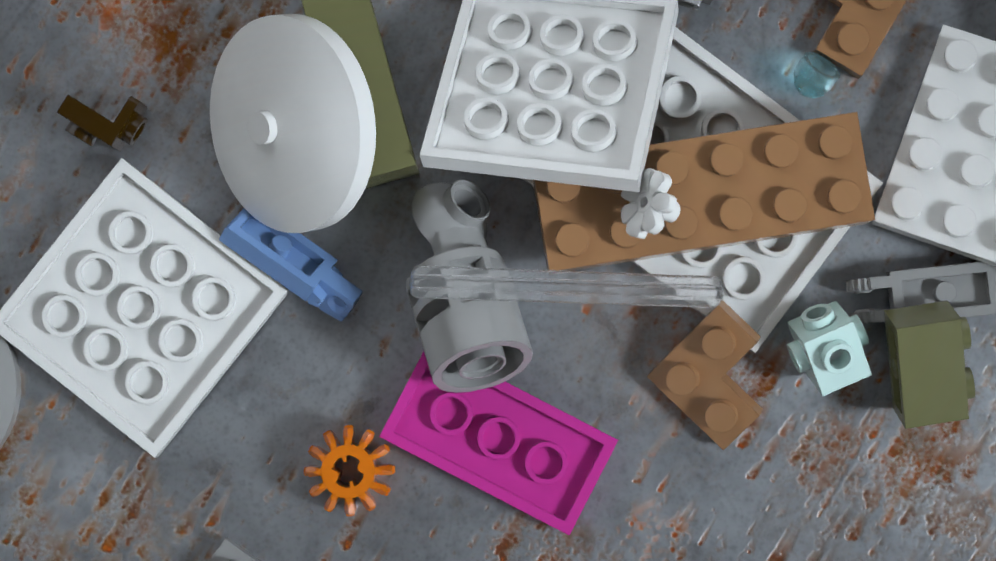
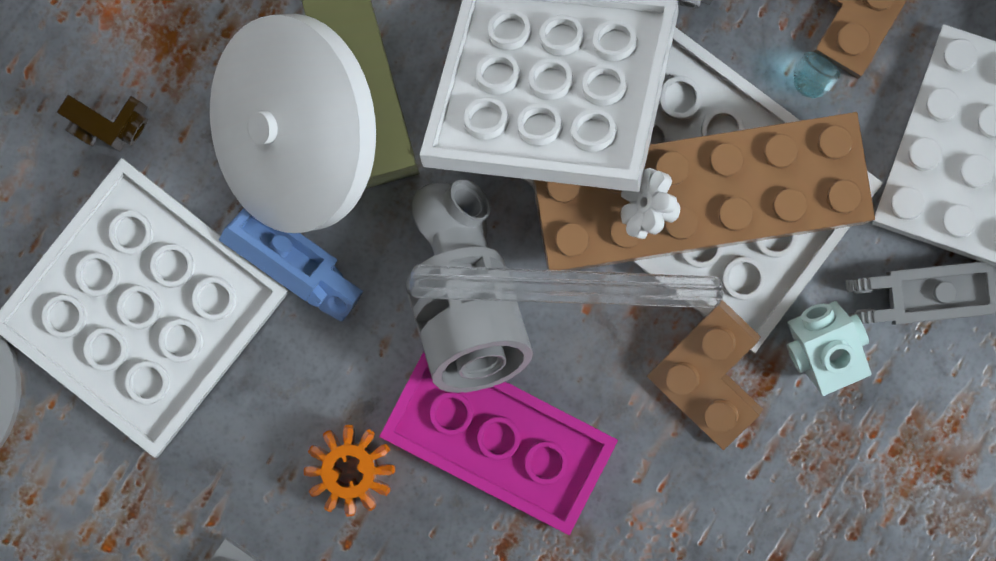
(928, 364): olive brick -> none

